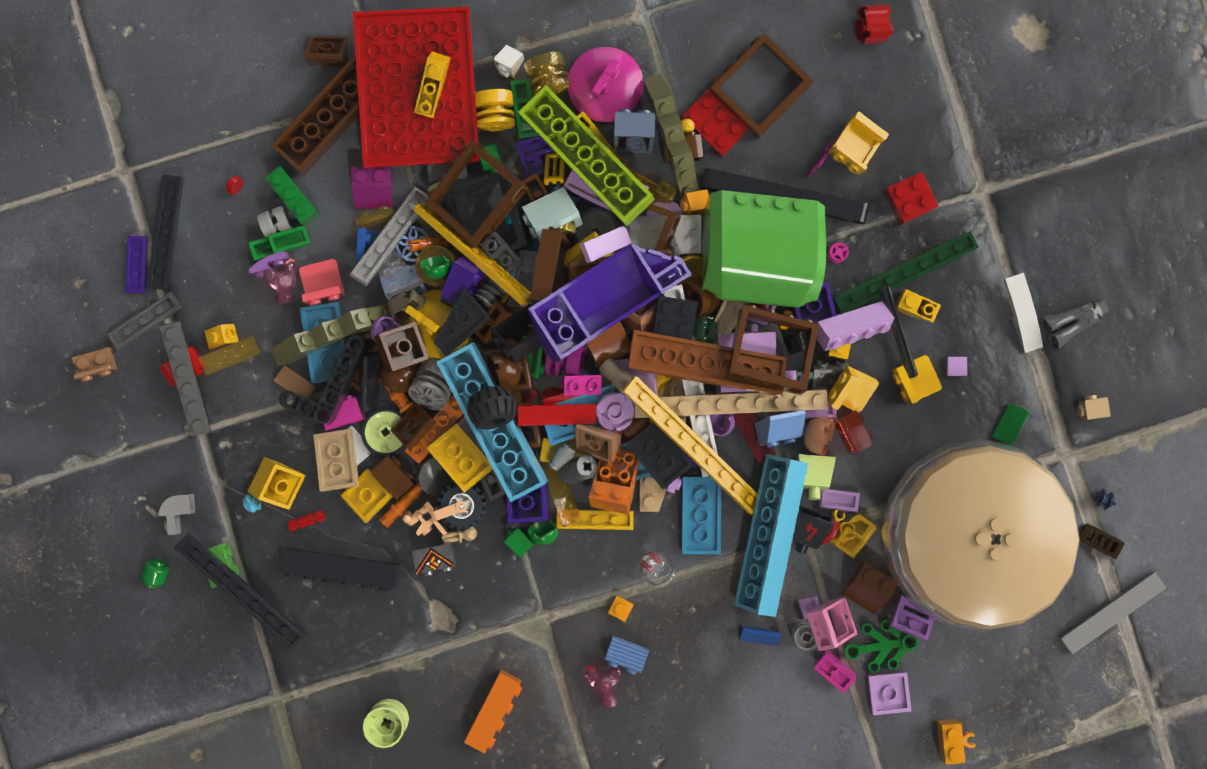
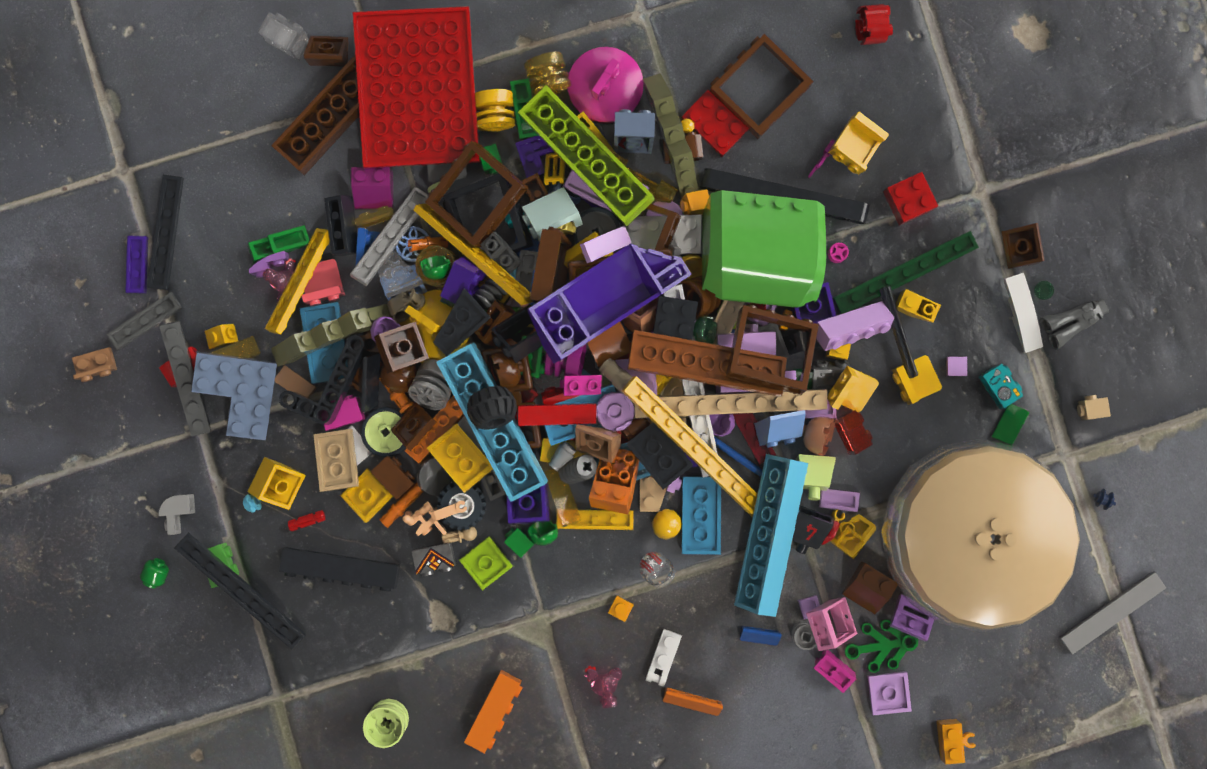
(234, 185): red tile -> none
(246, 382): none -> sand blue piece
(268, 224): light grey wheel -> none
(283, 35): none -> clear brick
(292, 196): green arch -> none
(298, 281): none -> yellow plate
(341, 225): none -> black brick
(432, 84): yellow slope -> none
(486, 563): none -> lime tile
(508, 61): white slope -> none
(626, 654): medium blue brick -> none
(663, 656): none -> white plate
(666, 524): none -> yellow hair
(692, 701): none -> orange slope
(738, 457): none -> blue bar
(1001, 385): none -> teal brick
(1023, 246): none -> reddish brown slope
(1044, 290): none -> clear green plate
(1116, 549): dark brown slope -> none

